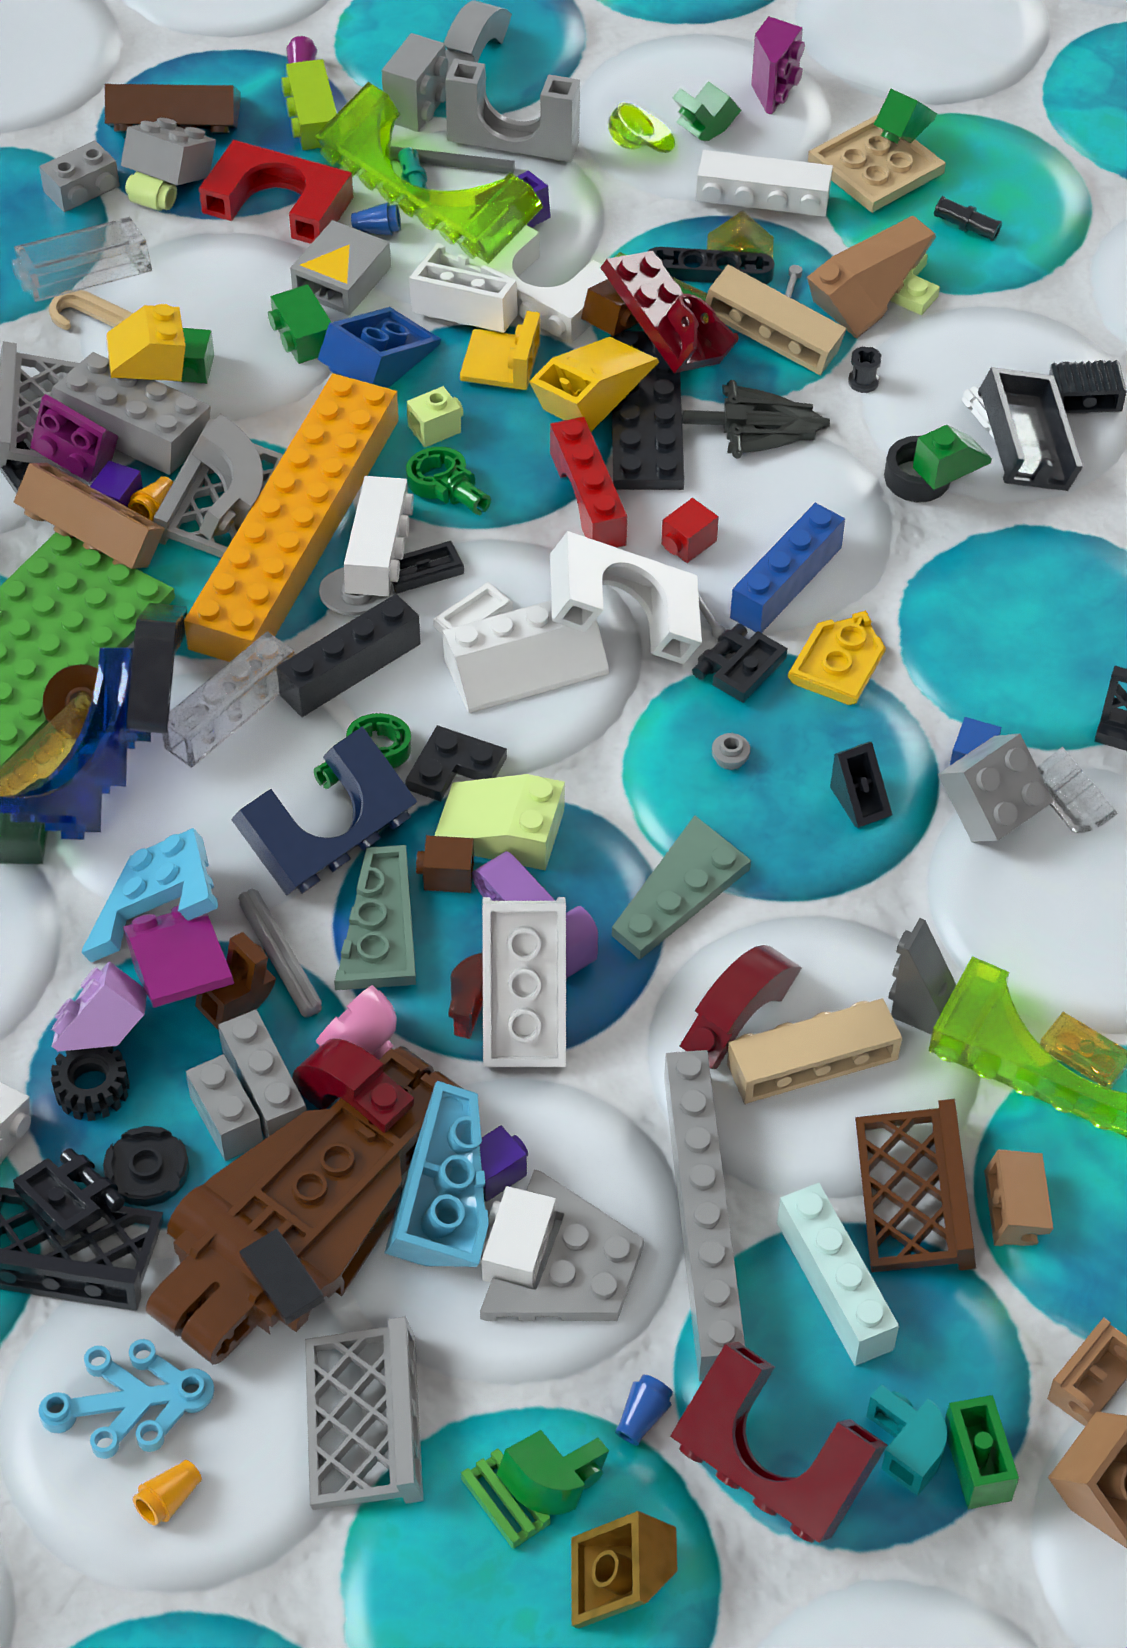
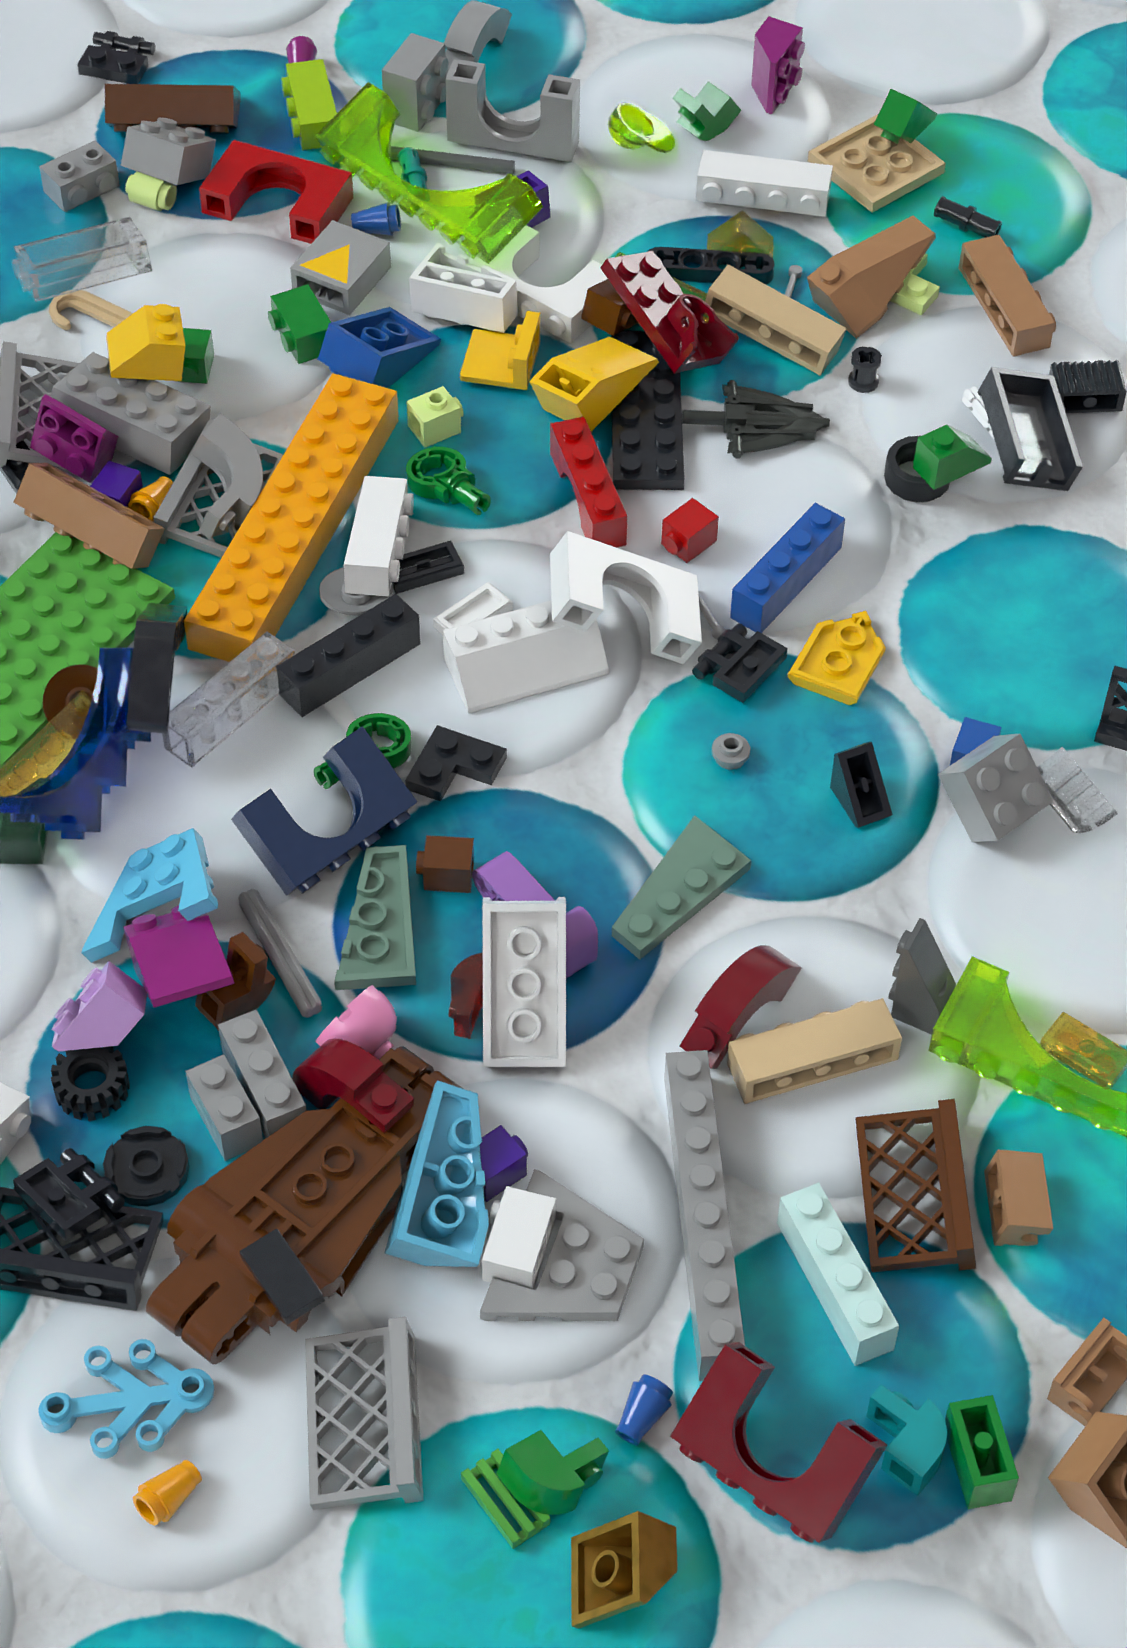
(116, 65): none -> black plate
(506, 815): yellowish green slope -> none
(1007, 295): none -> medium nougat brick

